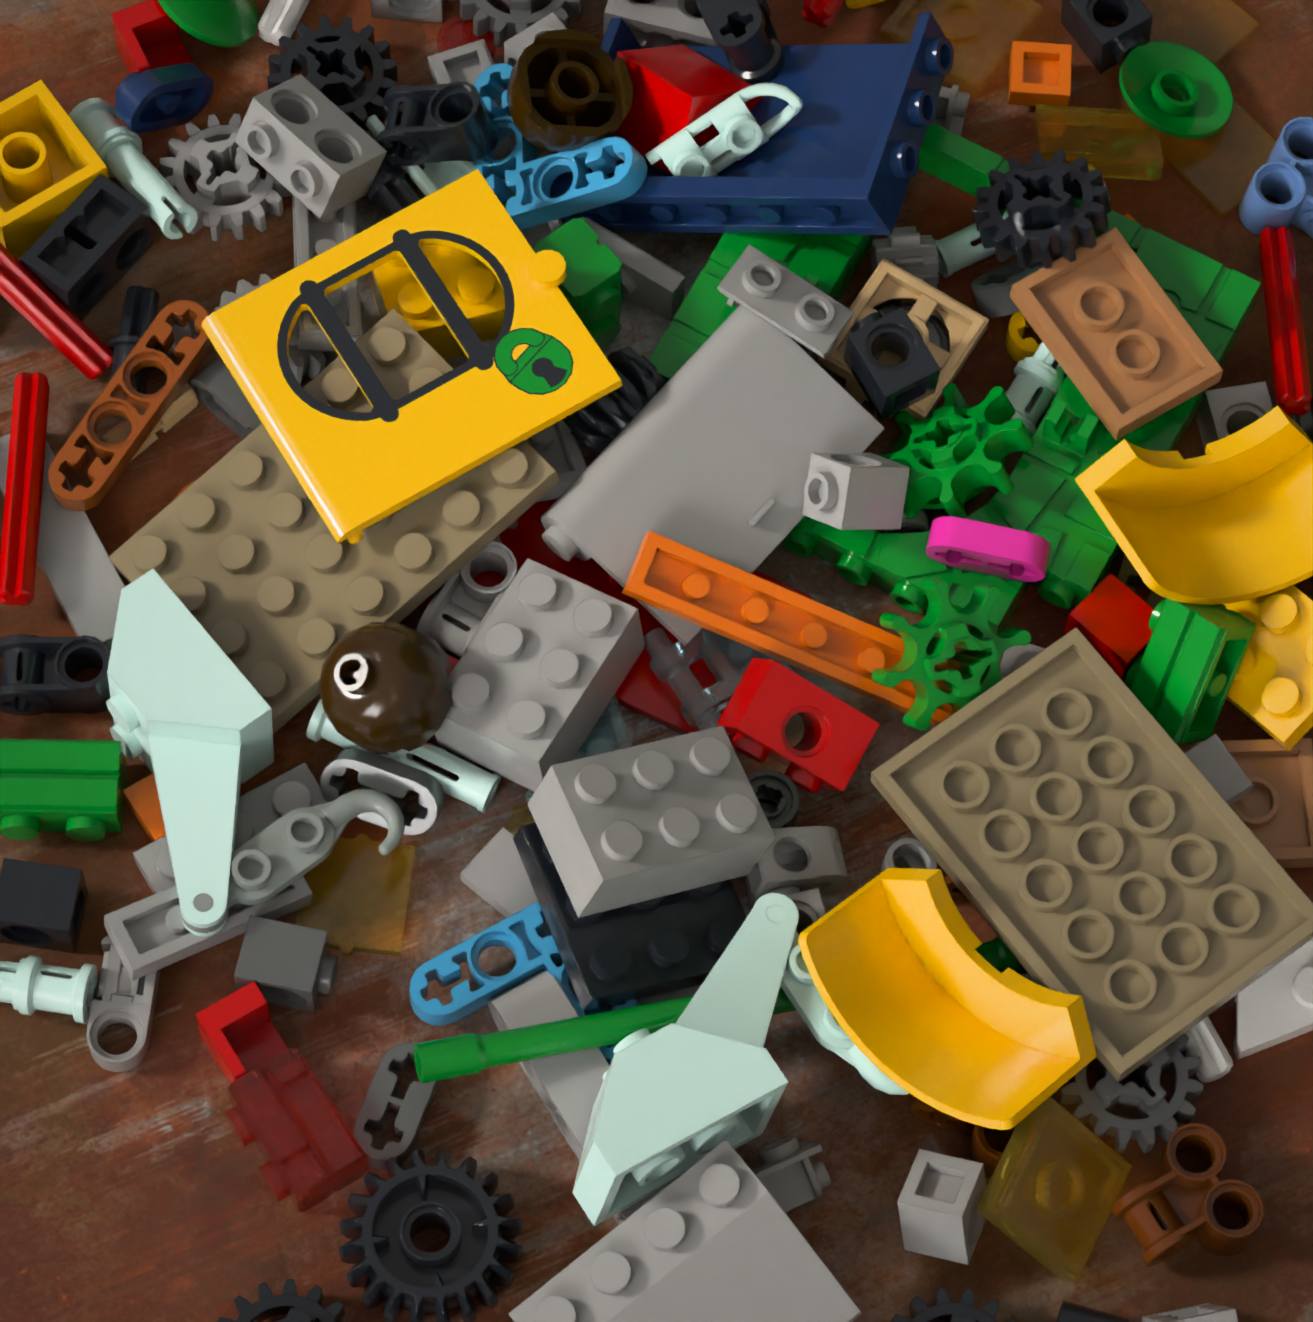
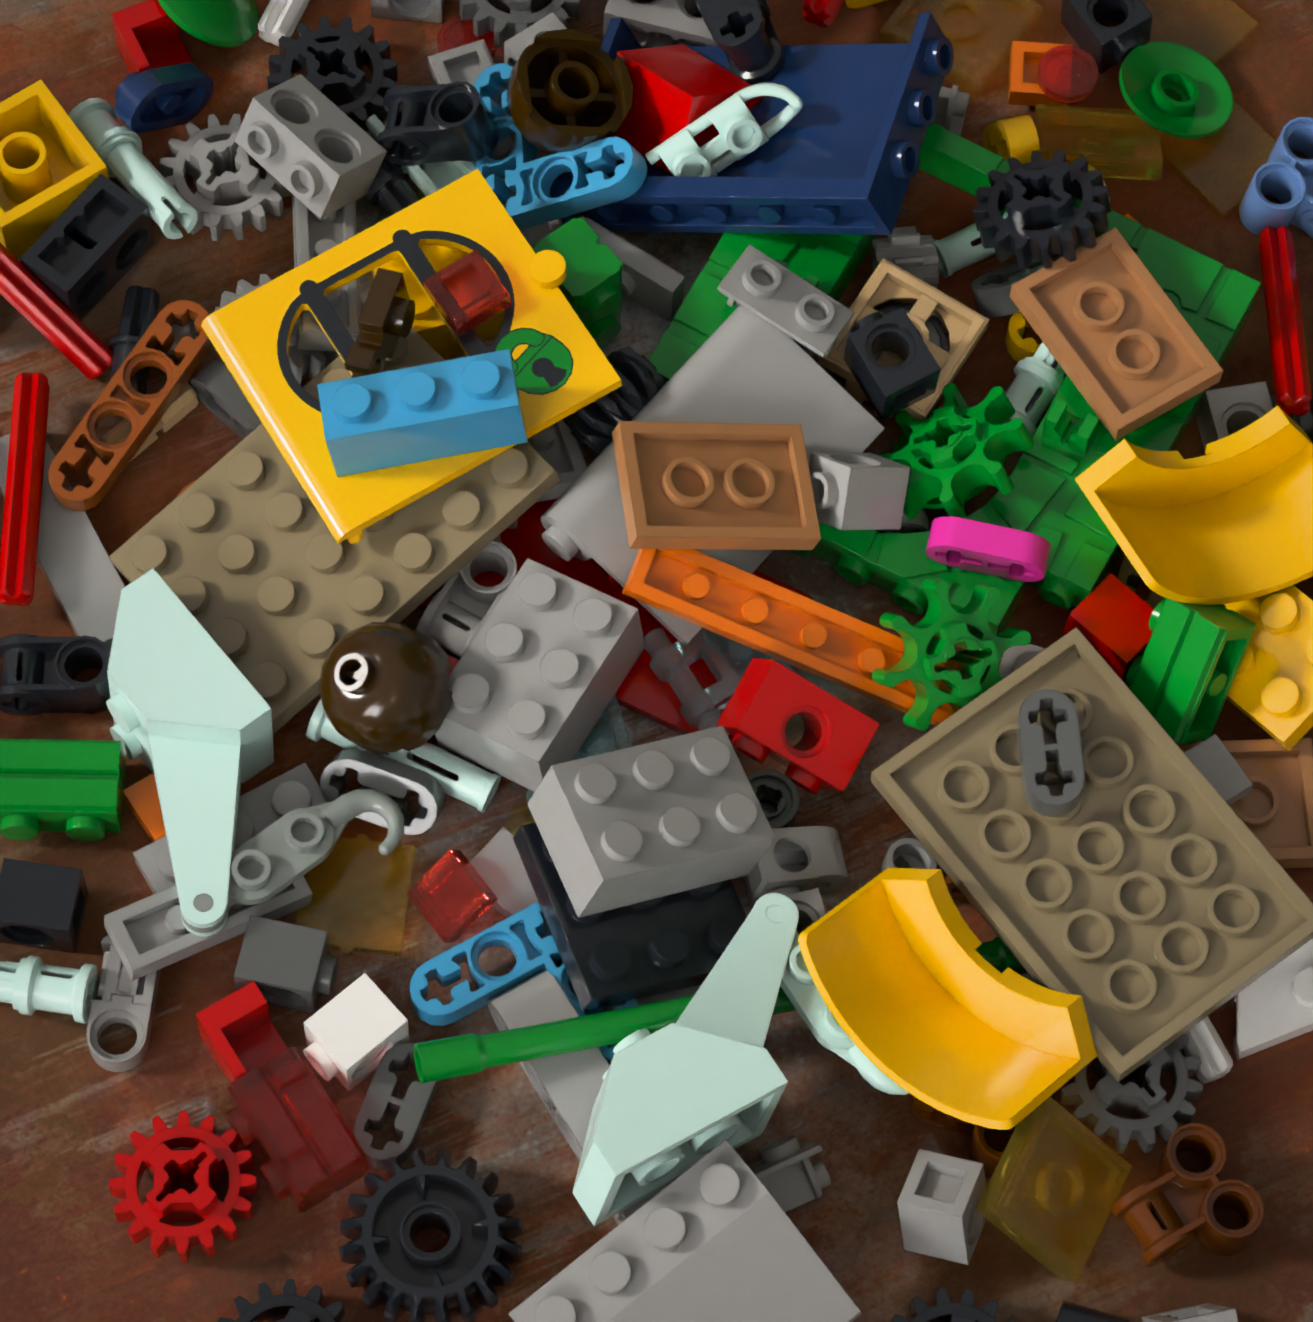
(167, 1207): none -> red gear
(353, 1033): none -> white brick
(383, 319): none -> dark brown plate
(422, 413): none -> dark azure brick
(452, 896): none -> clear red tile
(467, 293): none -> clear red tile
(715, 486): none -> medium nougat plate
(1012, 138): none -> yellow beam
(1035, 753): none -> dark grey beam
(1067, 74): none -> clear red piece

